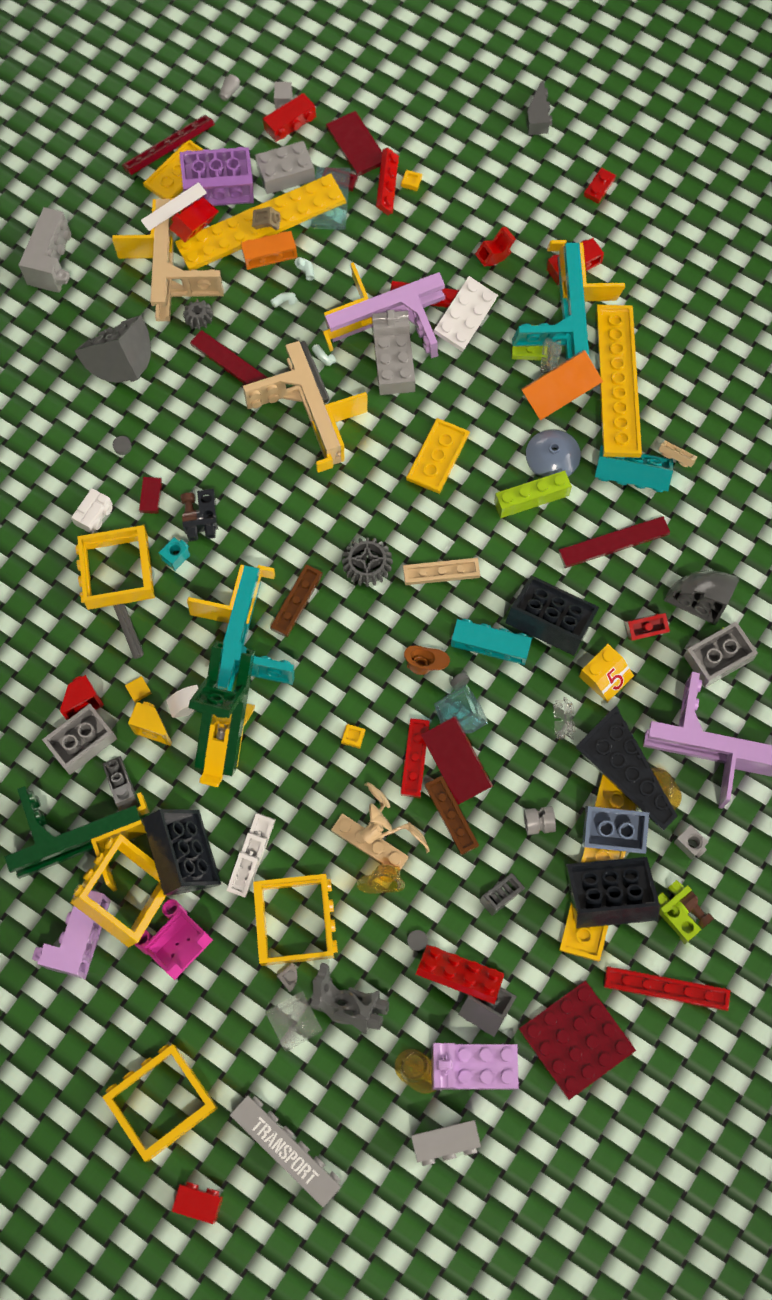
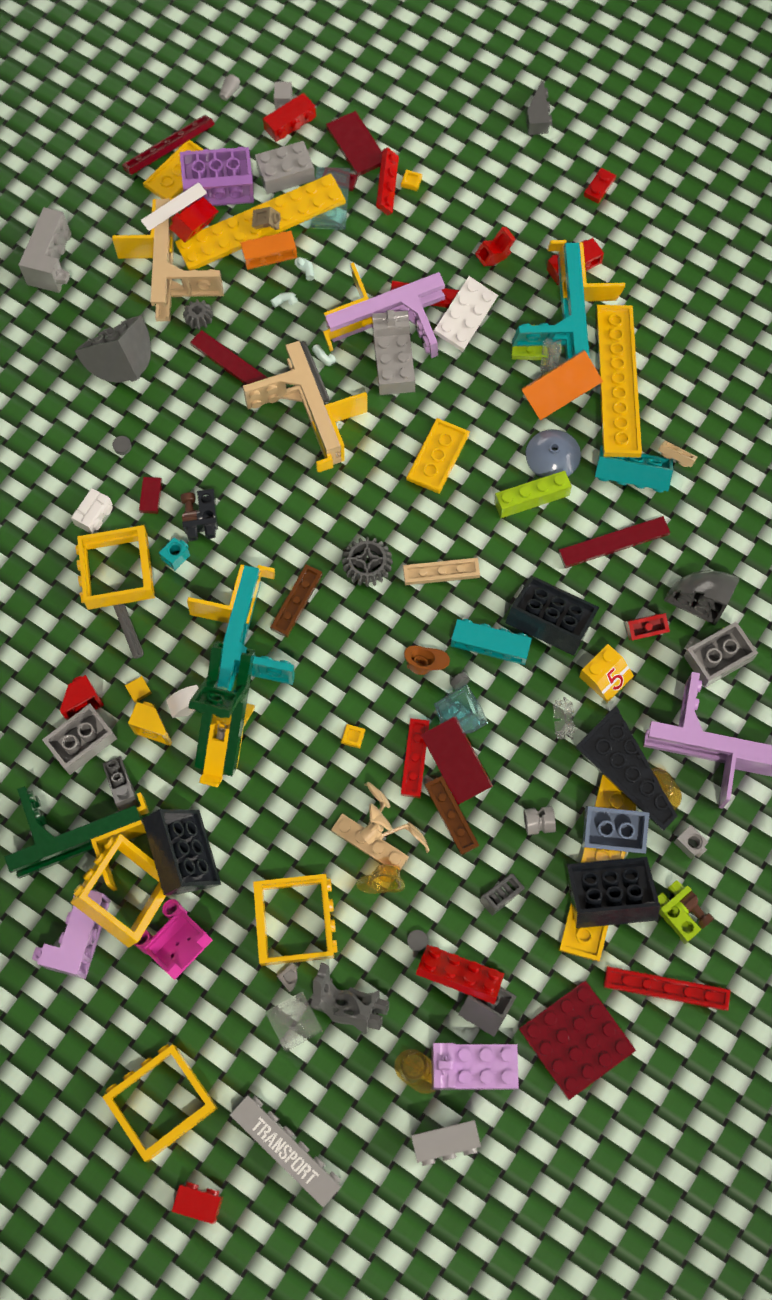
(251, 855): white slope -> none

